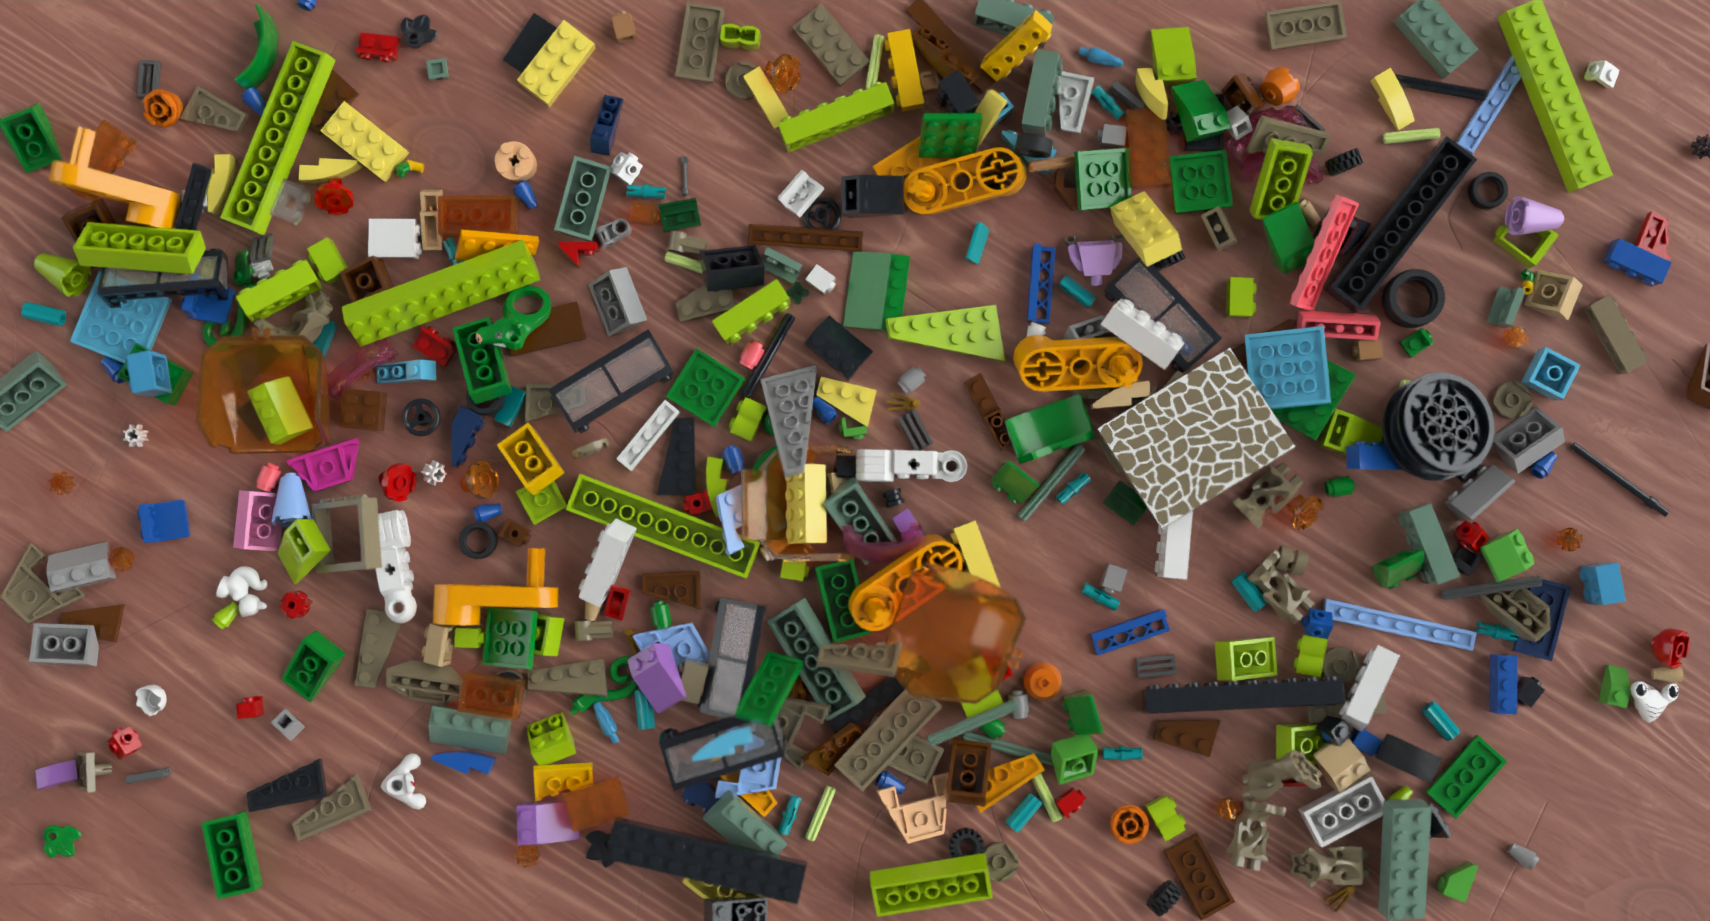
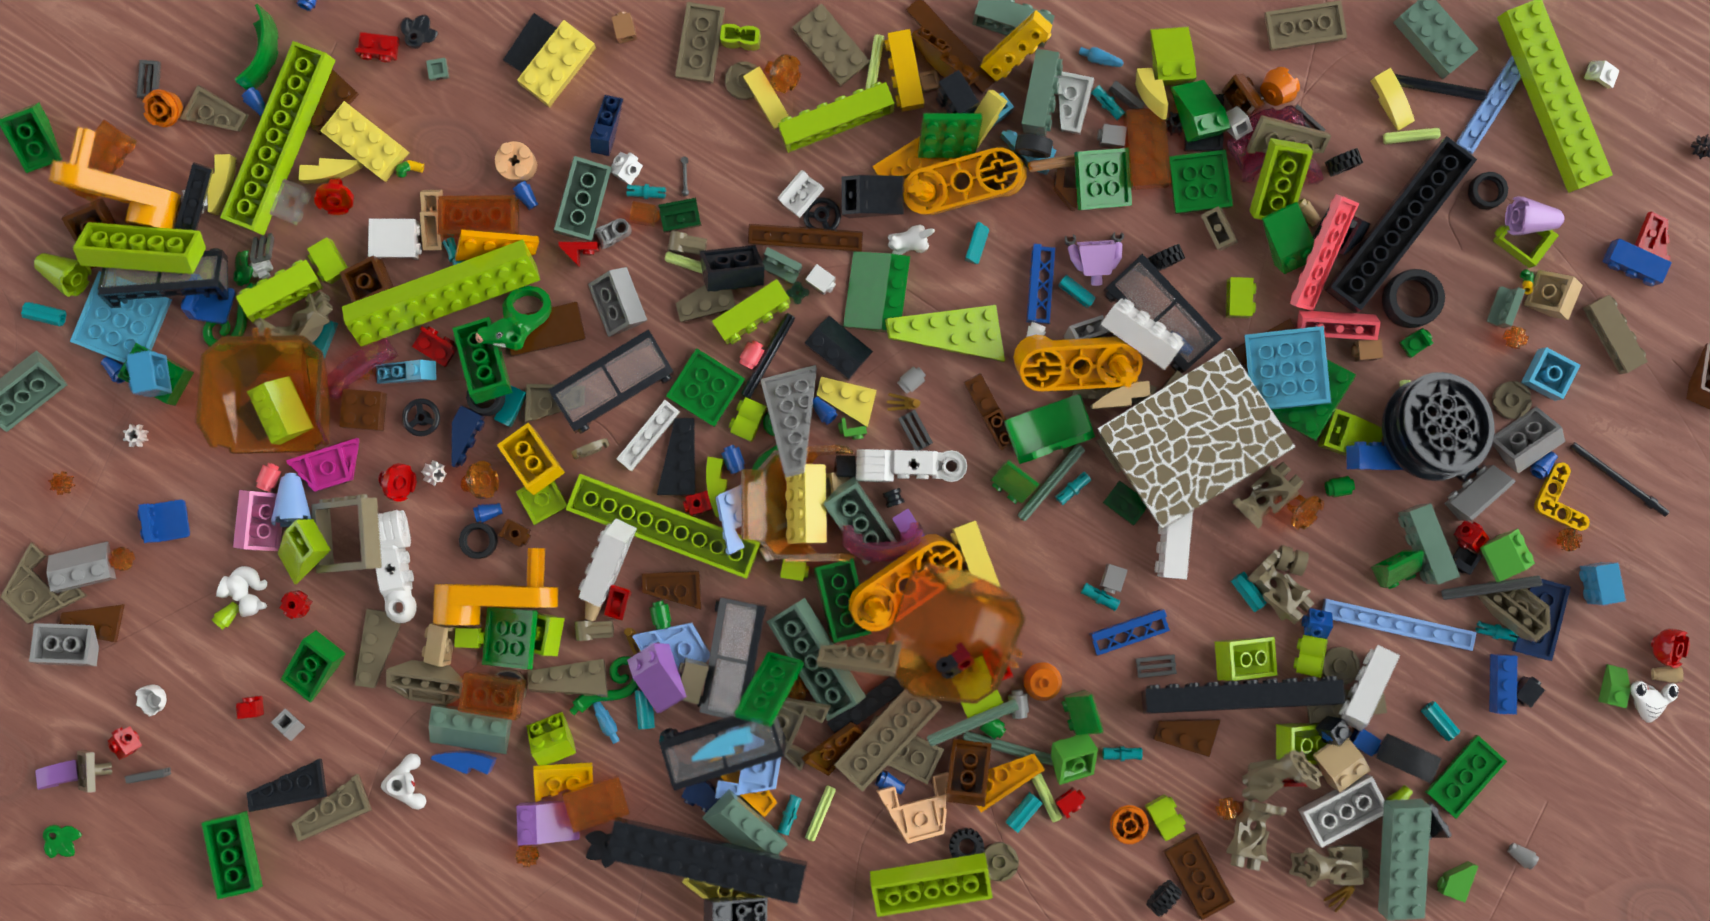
(913, 239): none -> white animal
(955, 662): none -> leg
(1146, 228): light yellow brick -> none
(1552, 500): none -> yellow beam

